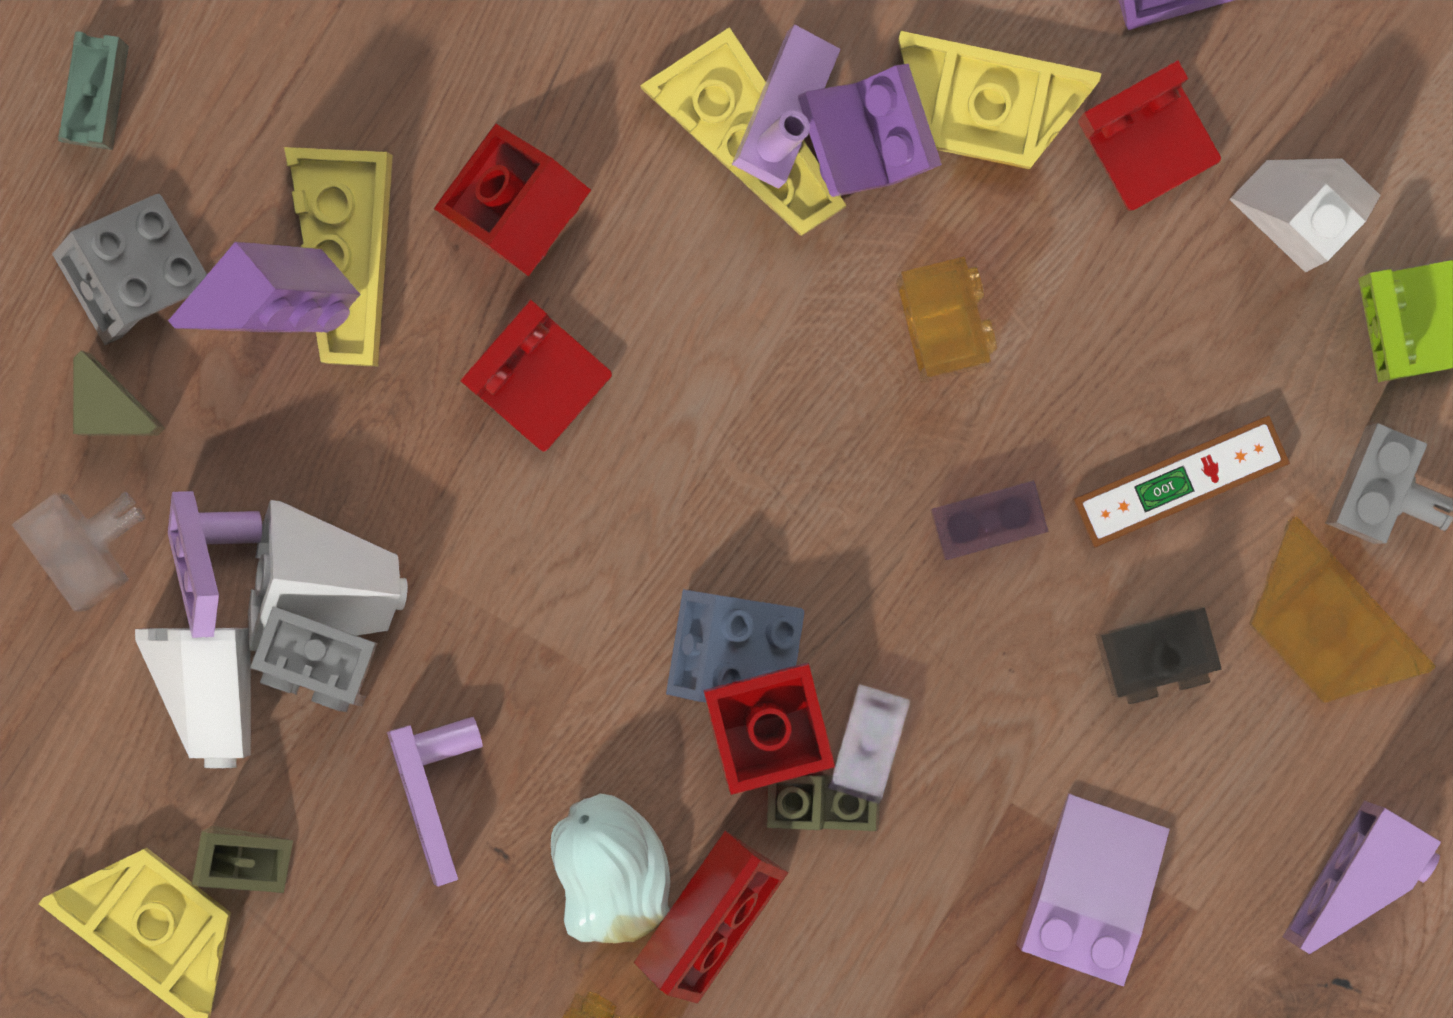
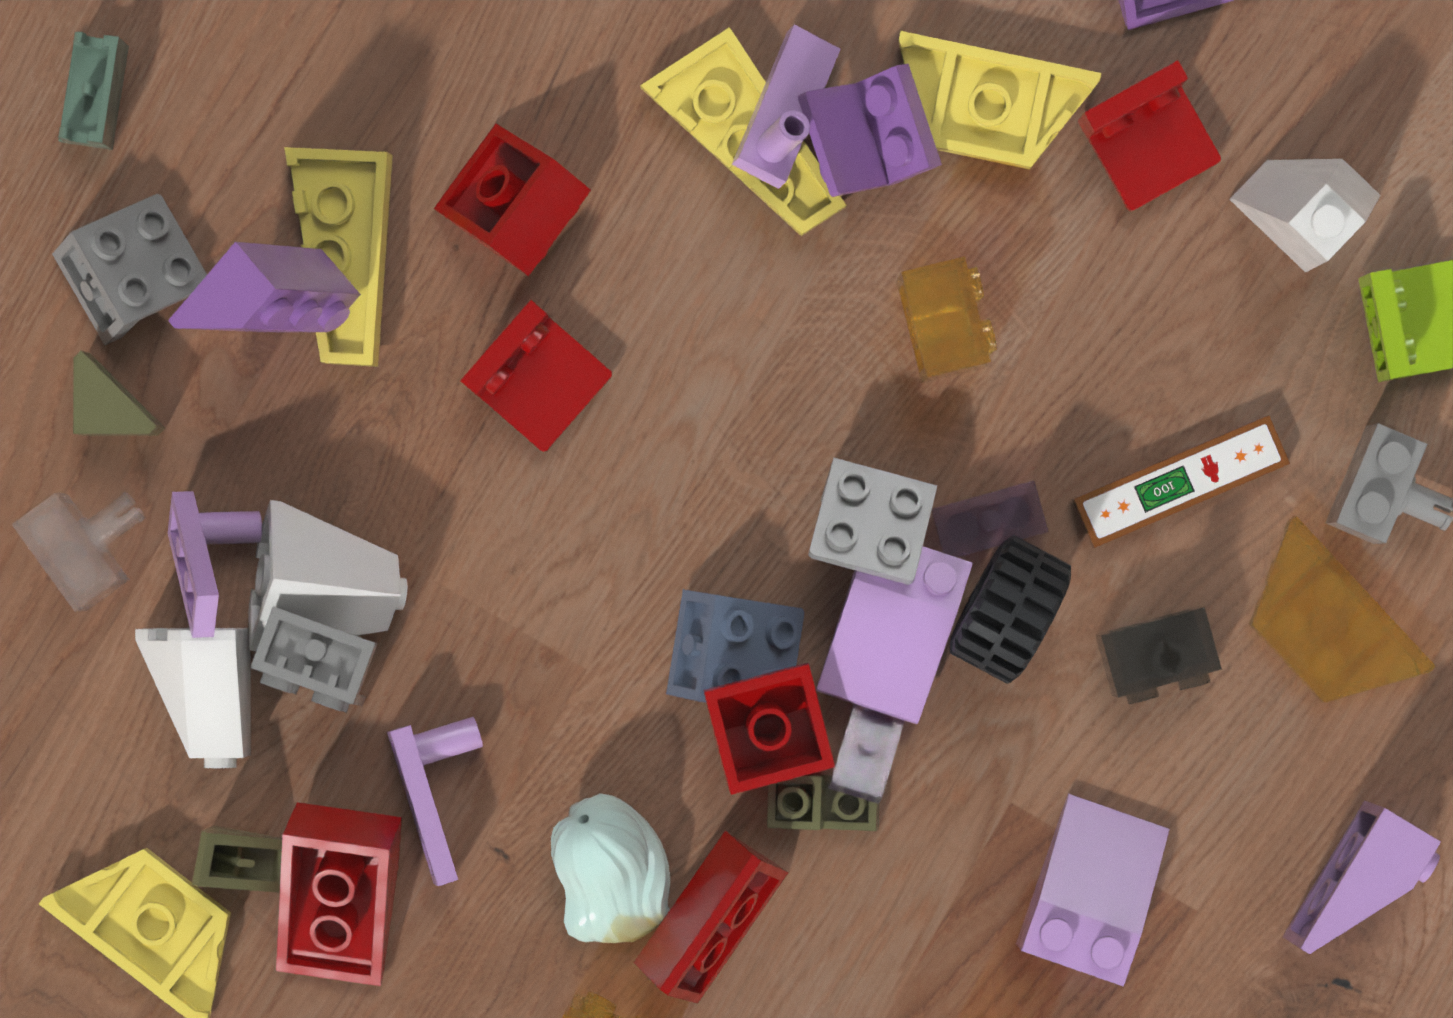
(337, 893): none -> red slope
(872, 521): none -> light grey bracket
(894, 636): none -> lavender slope
(1010, 609): none -> black tyre

